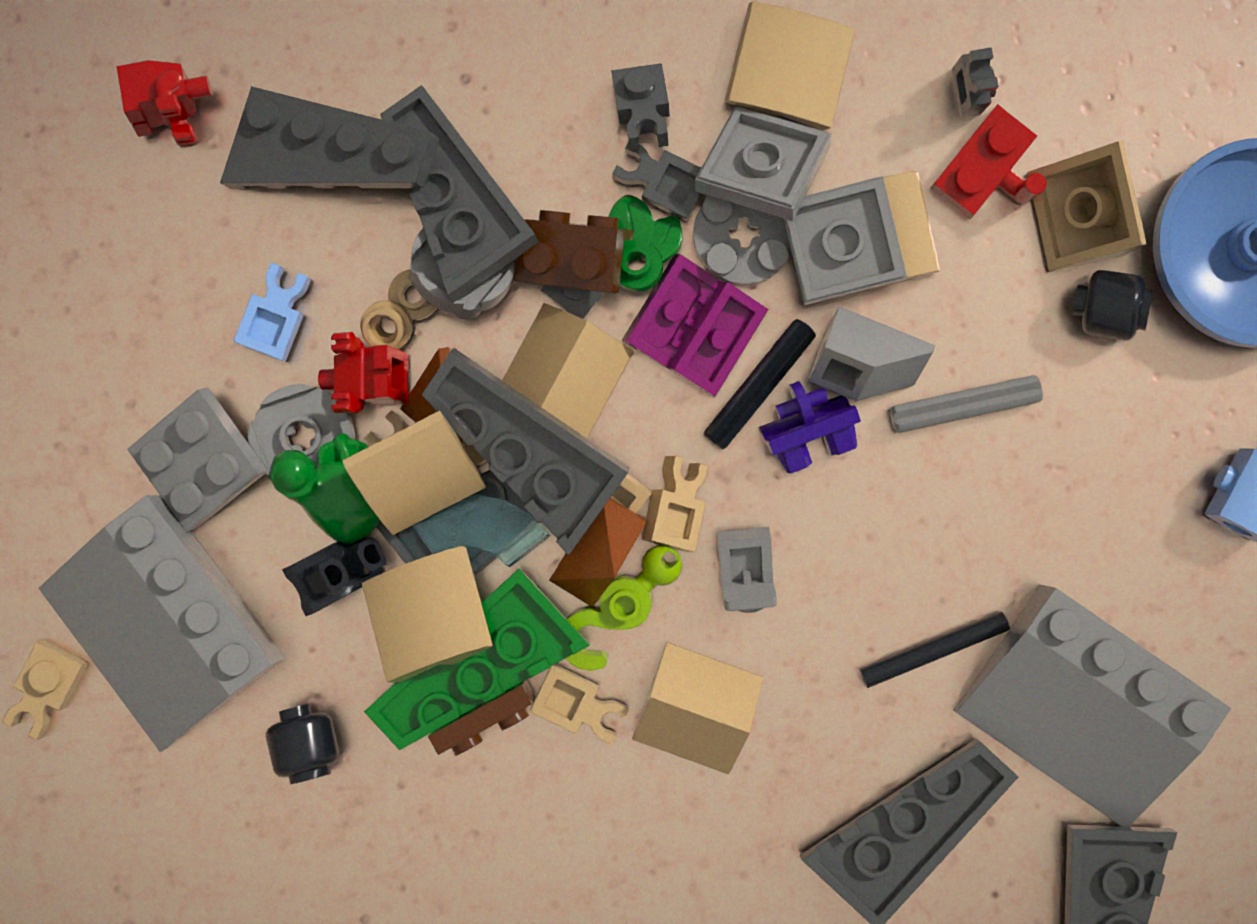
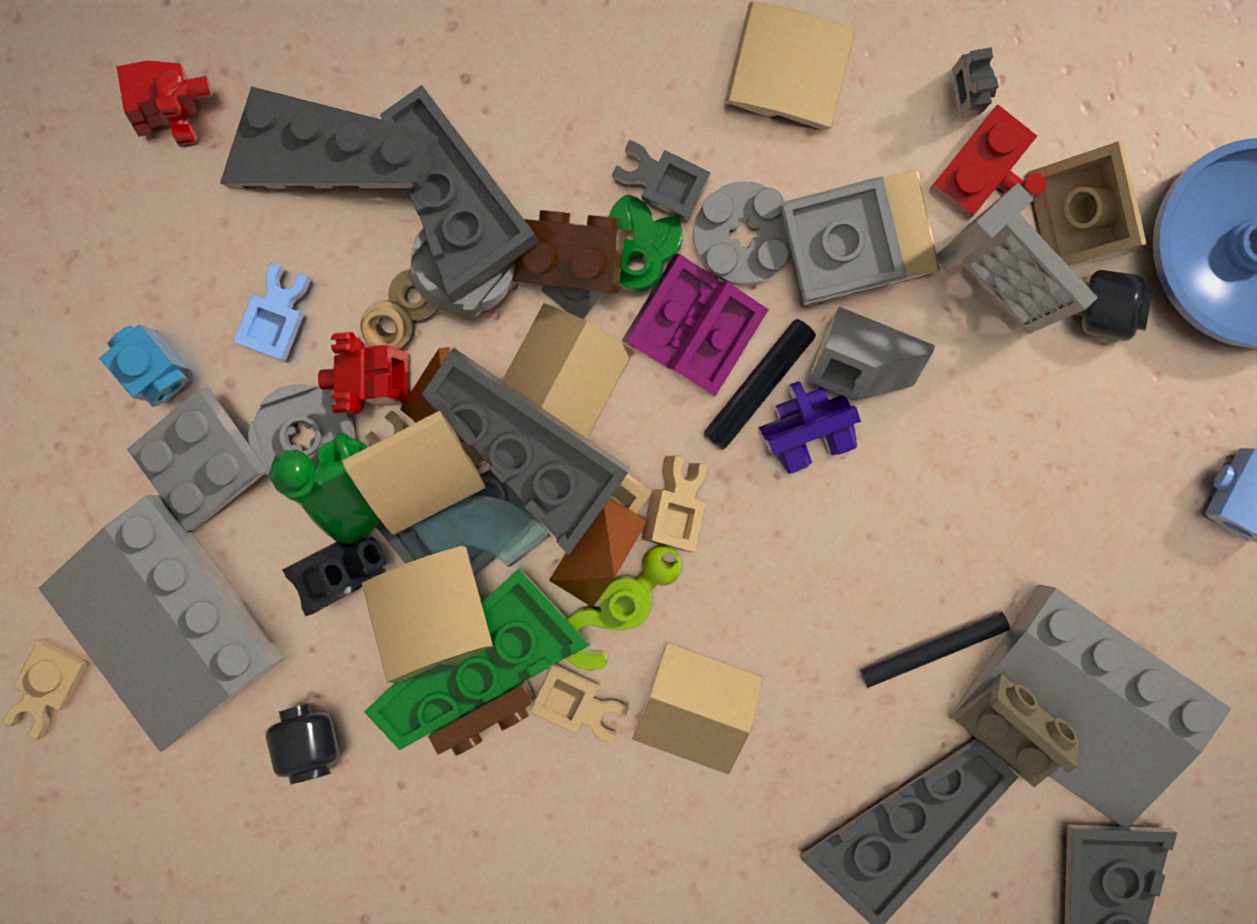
(145, 364): none -> dark azure brick
(642, 102): dark grey plate -> none
(746, 569): light grey bracket -> none
(763, 163): light grey plate -> none
(966, 403): light grey axle -> none
(1018, 264): none -> light grey fence
(1020, 731): none -> dark tan bracket

